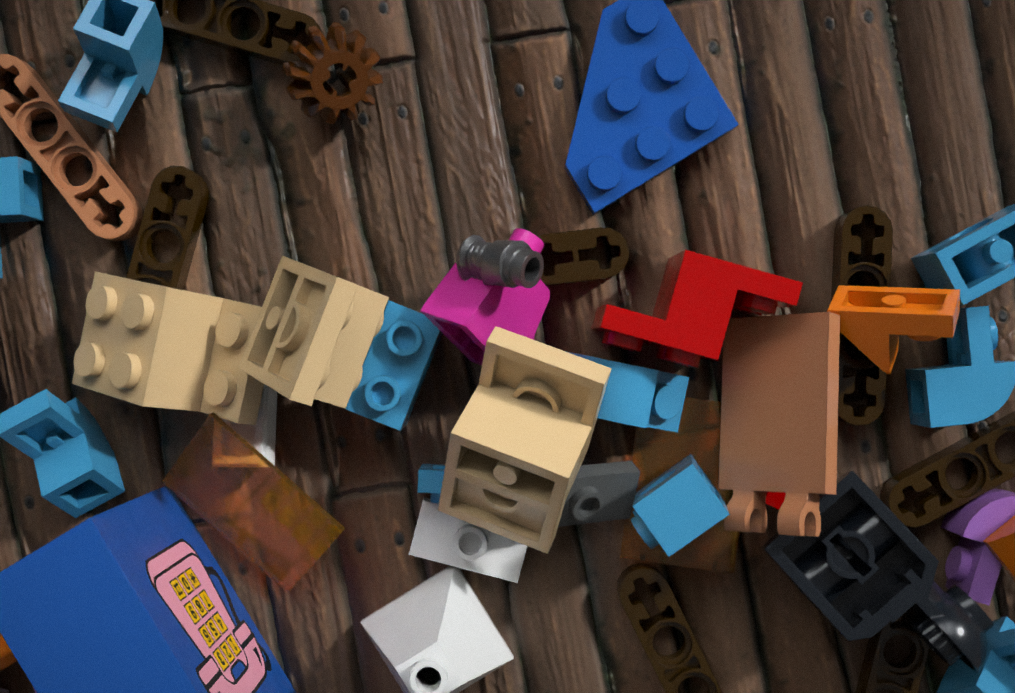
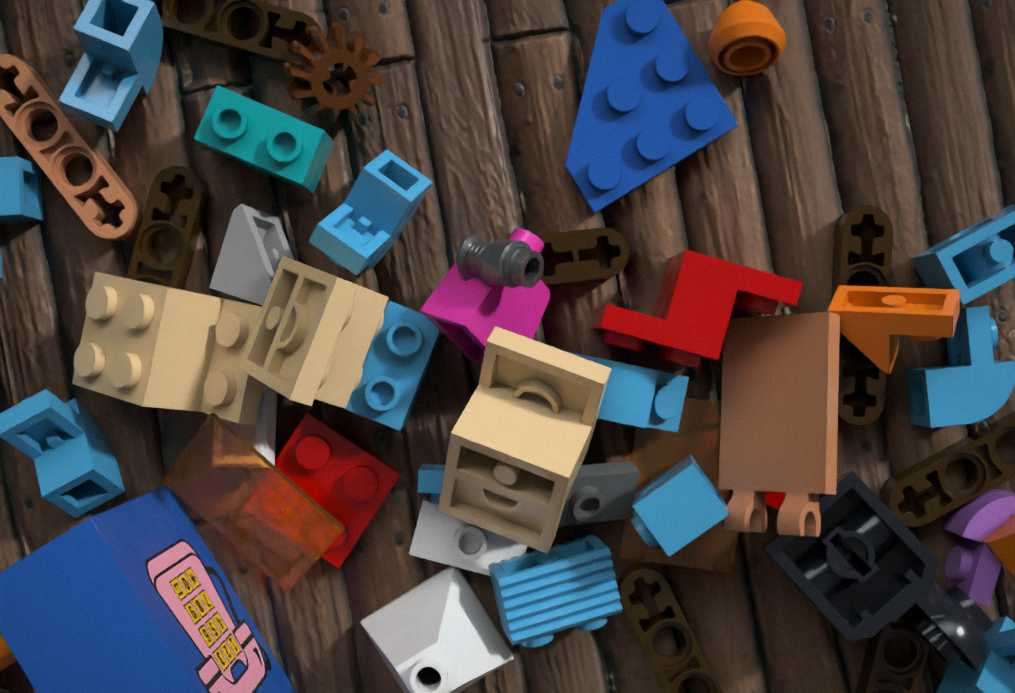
(250, 254): none -> light grey slope
(264, 139): none -> teal brick
(337, 476): none -> red plate
(372, 214): none -> dark azure brick
(555, 591): none -> dark azure brick
(745, 39): none -> orange cone

